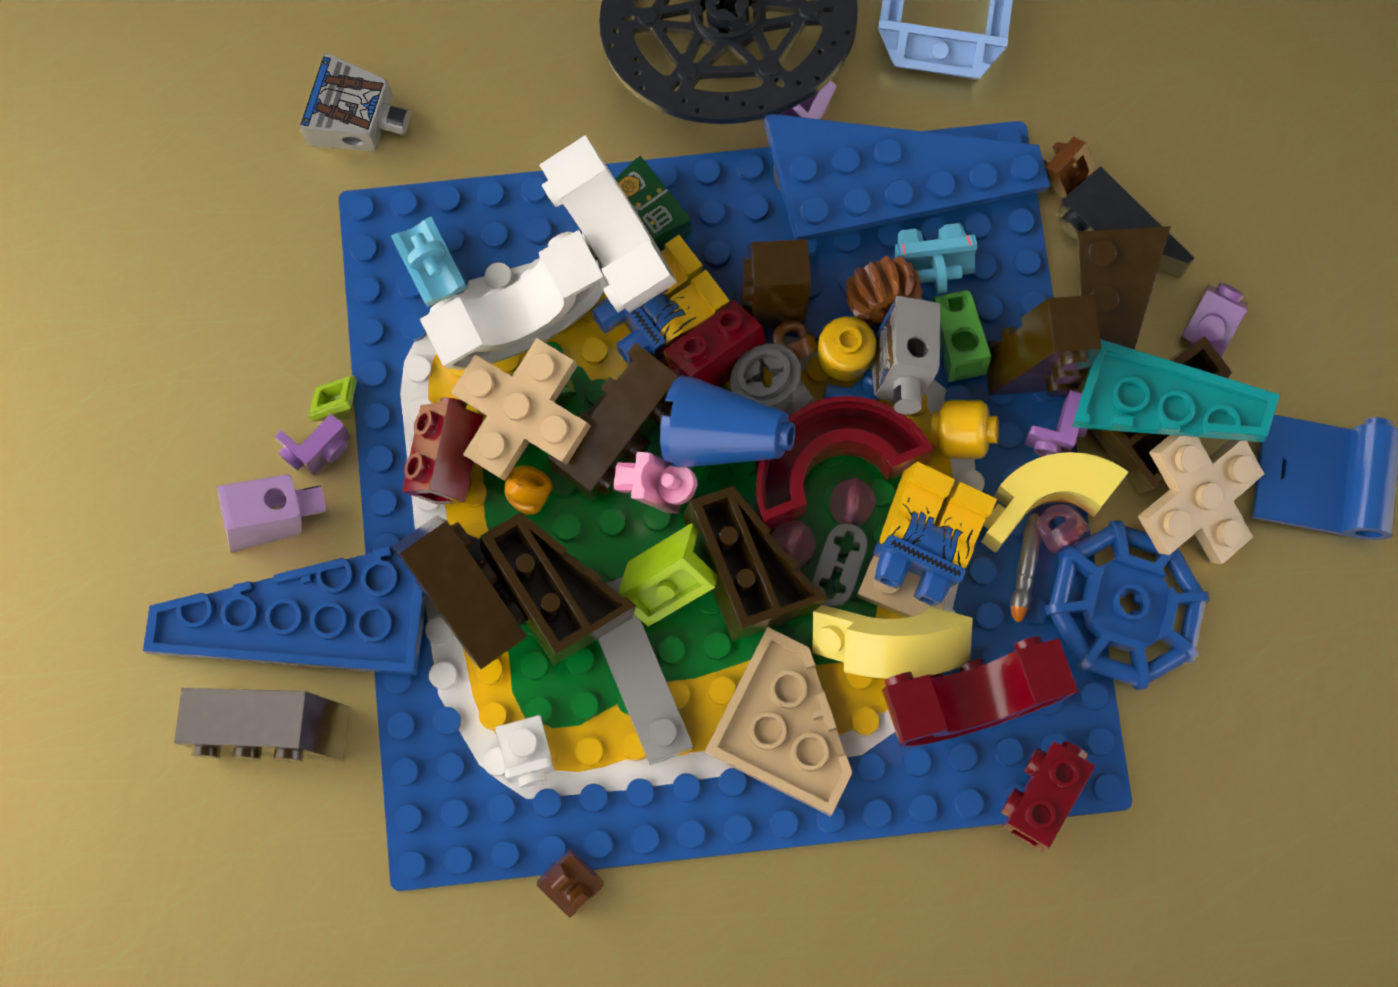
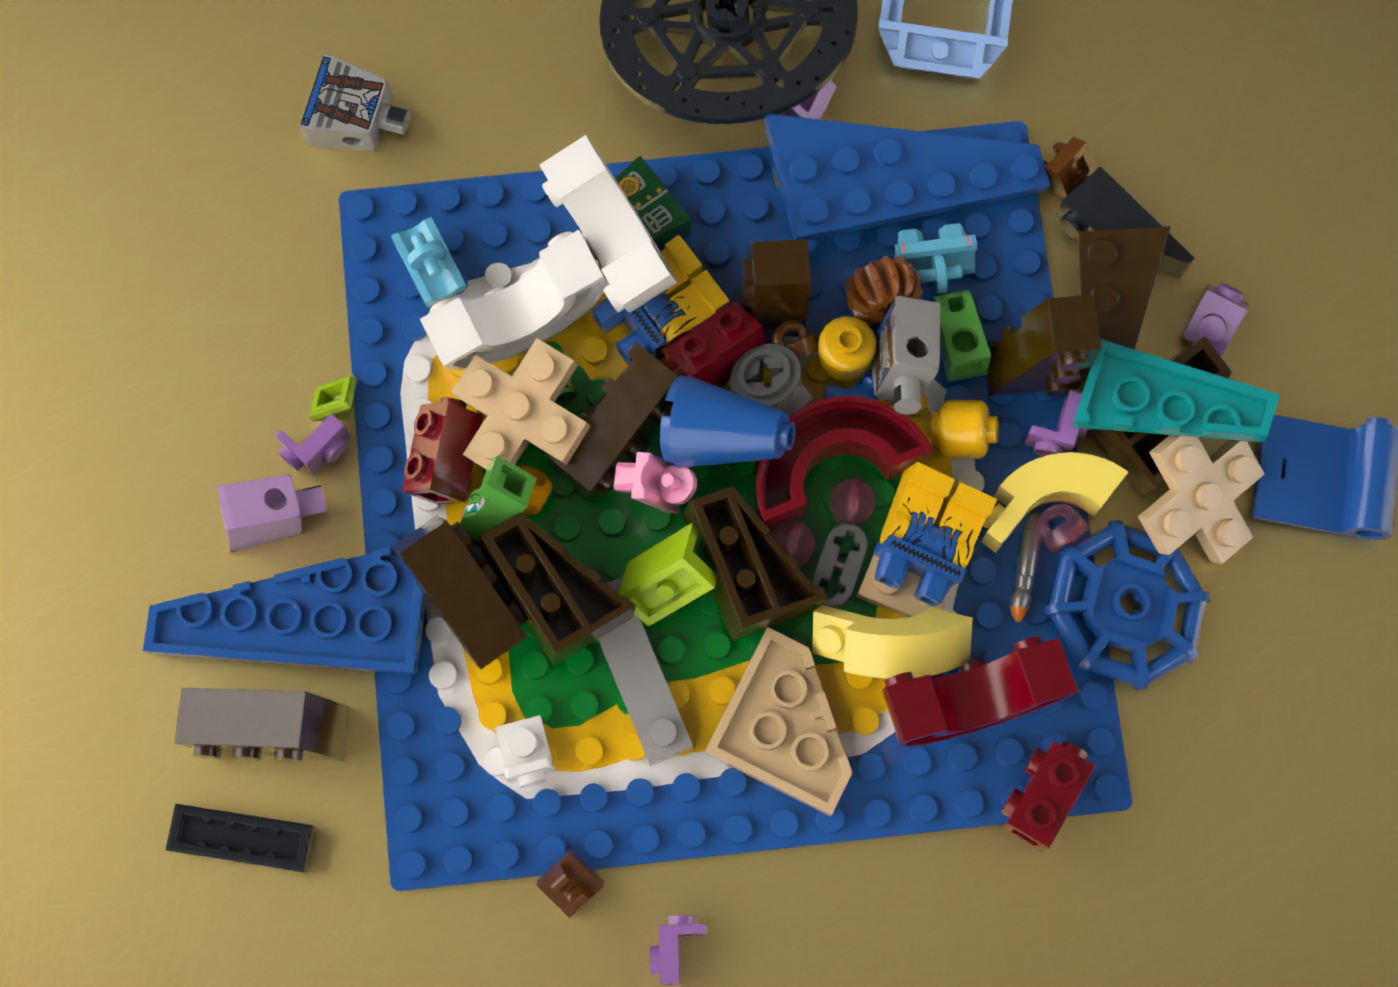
(240, 838): none -> black plate
(501, 496): none -> bright green leg
(665, 957): none -> medium lavender bracket

